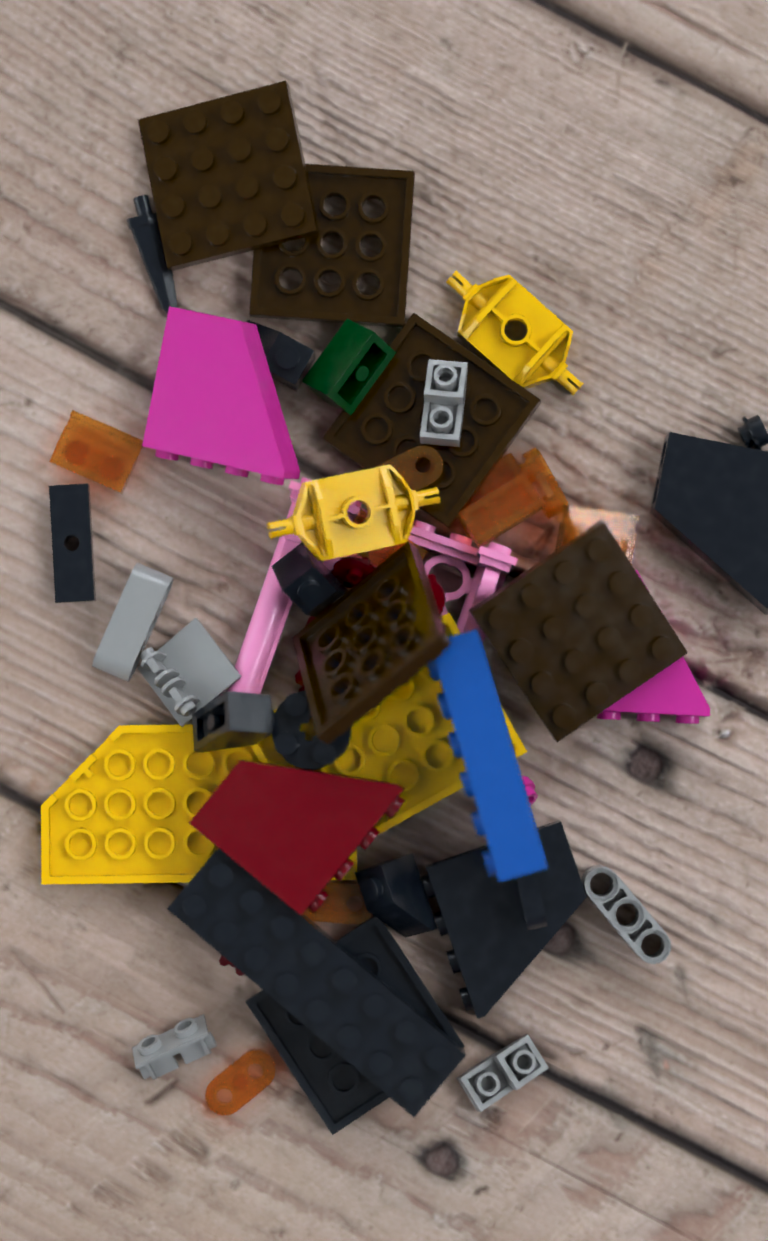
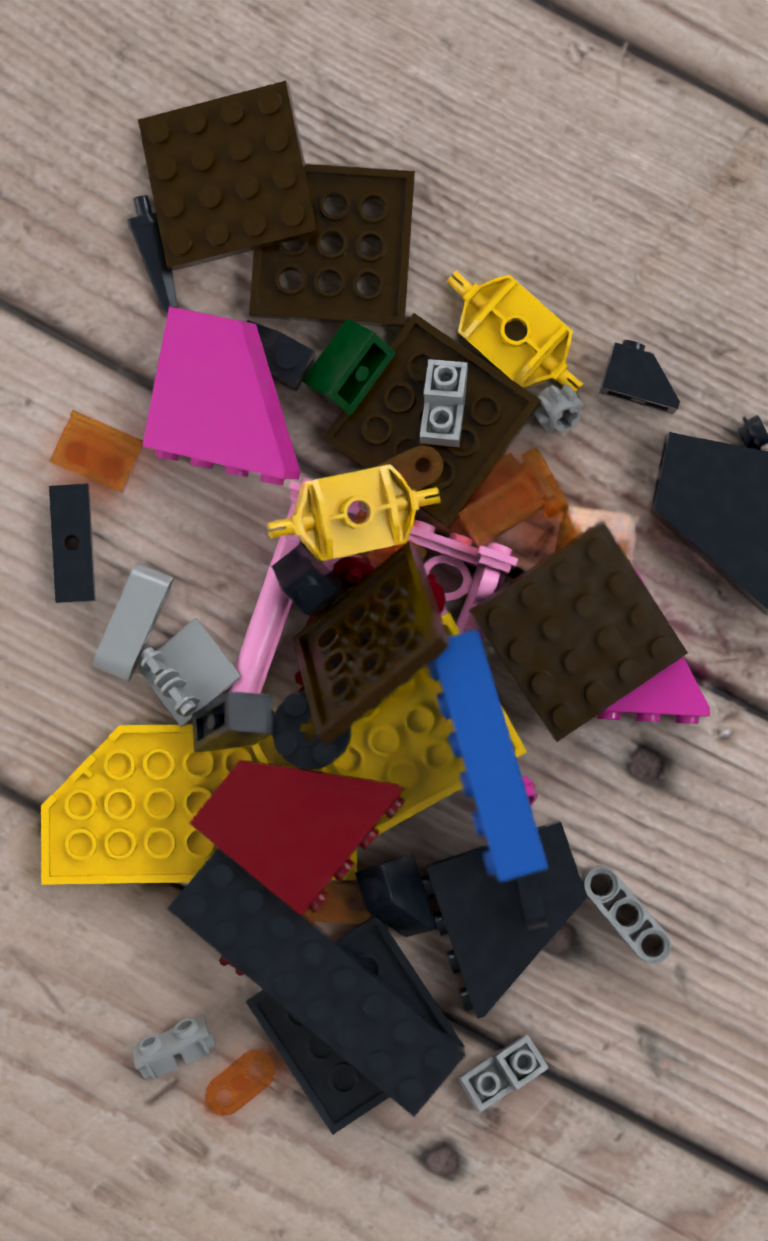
(558, 409): none -> light grey gear
(638, 378): none -> black slope

